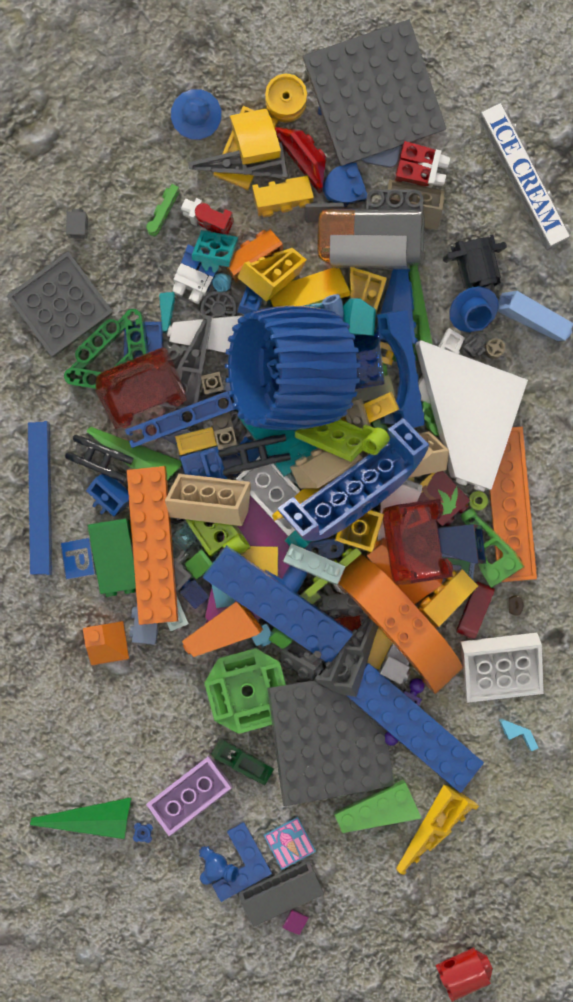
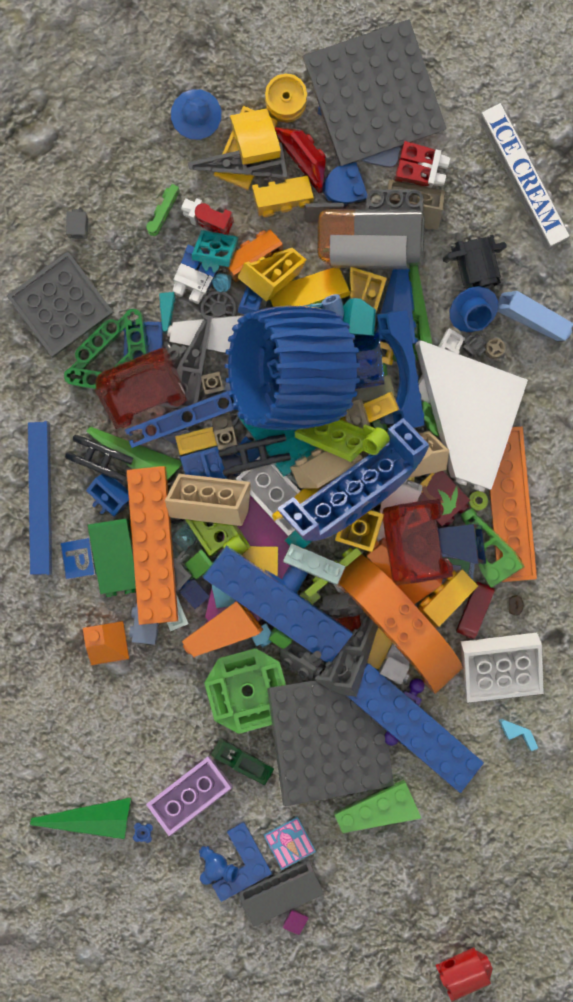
(324, 548): blue plate -> none
(443, 815): yellow wedge -> none

